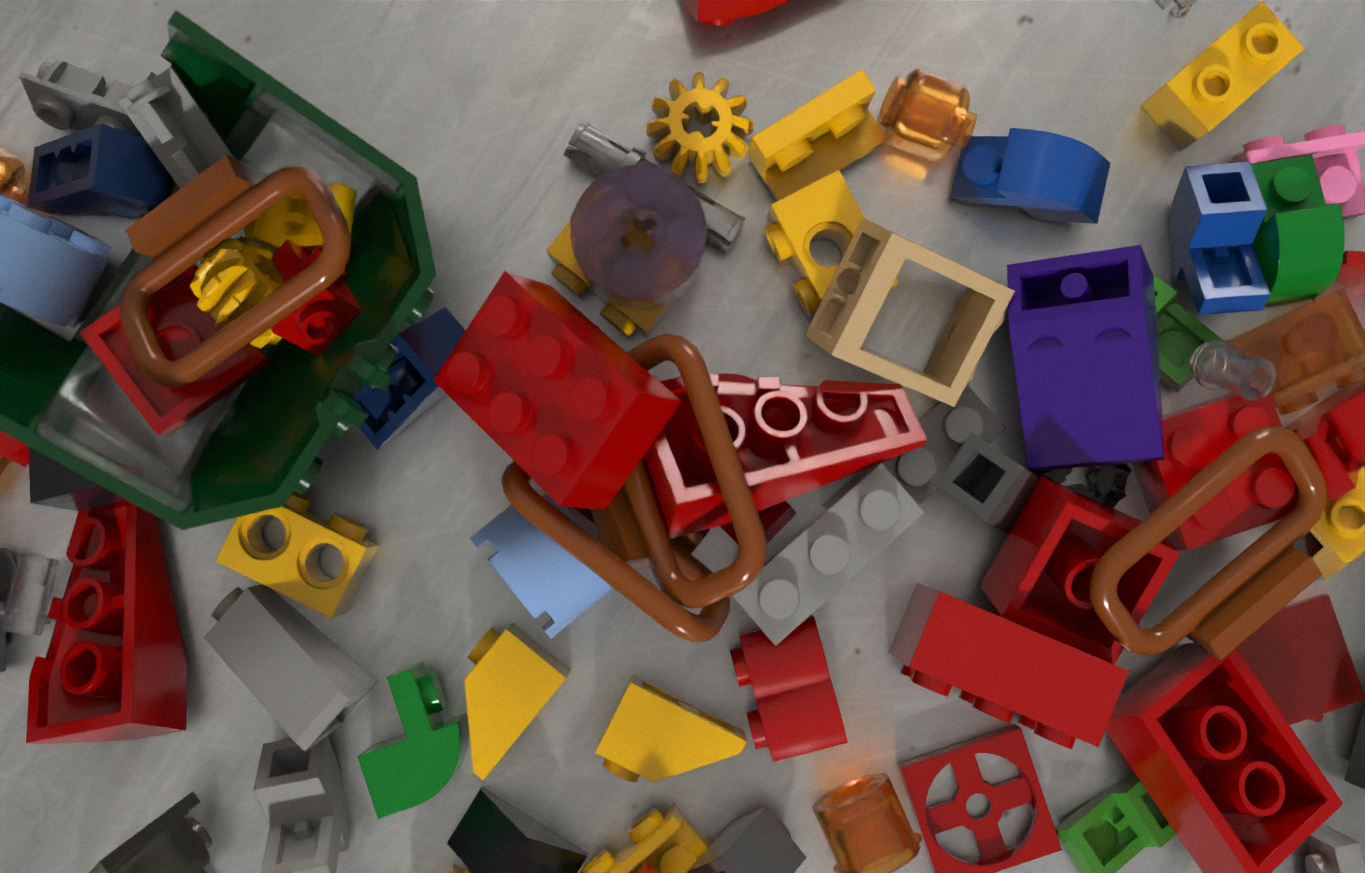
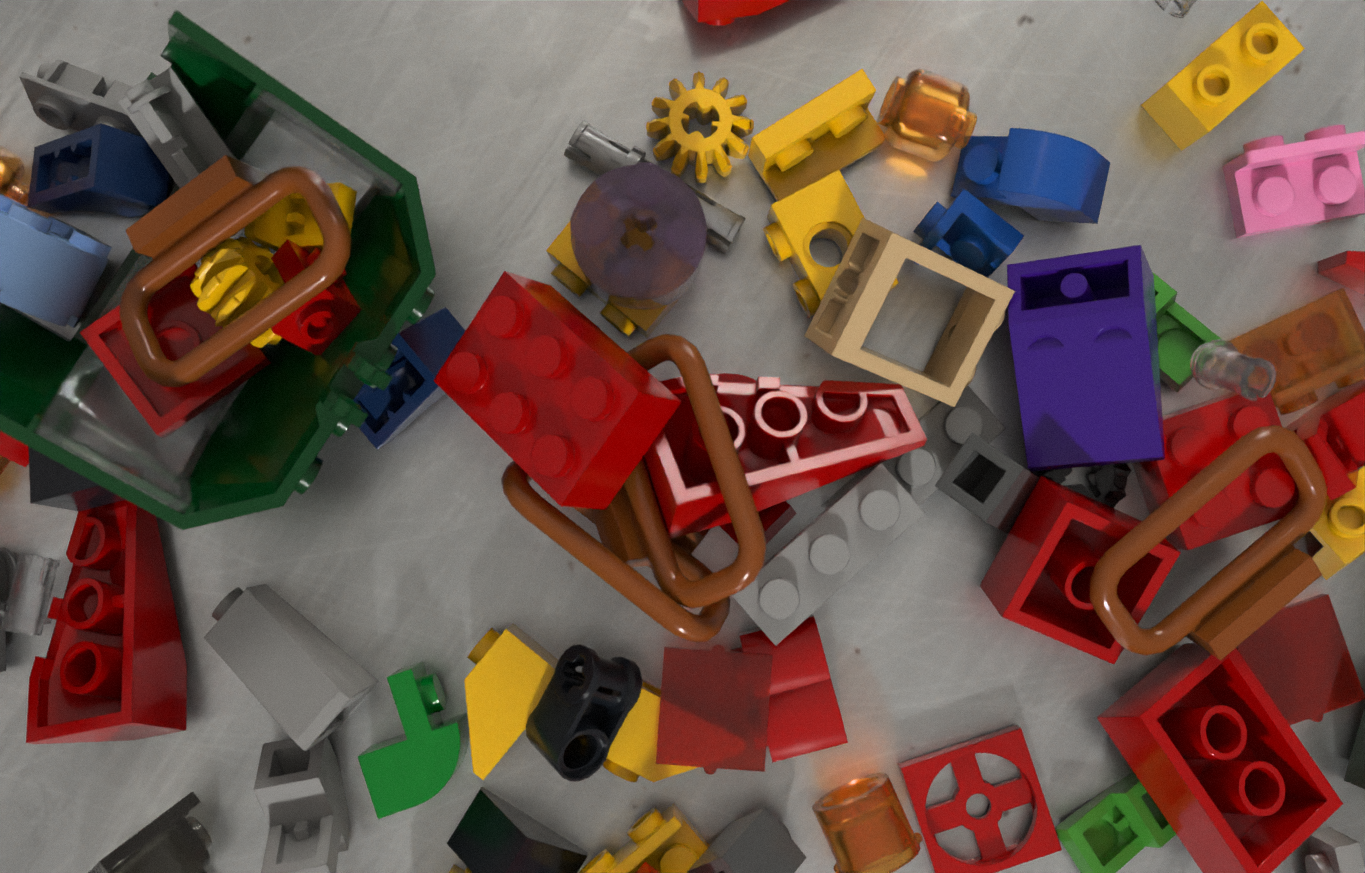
(294, 566): yellow brick -> none
(540, 569): light blue brick -> none
(580, 714): none -> black piece
(714, 709): none -> clear red piece
(969, 233): none -> blue bracket
(1006, 668): red brick -> none
(1213, 235): blue brick -> none
(1300, 236): green brick -> none

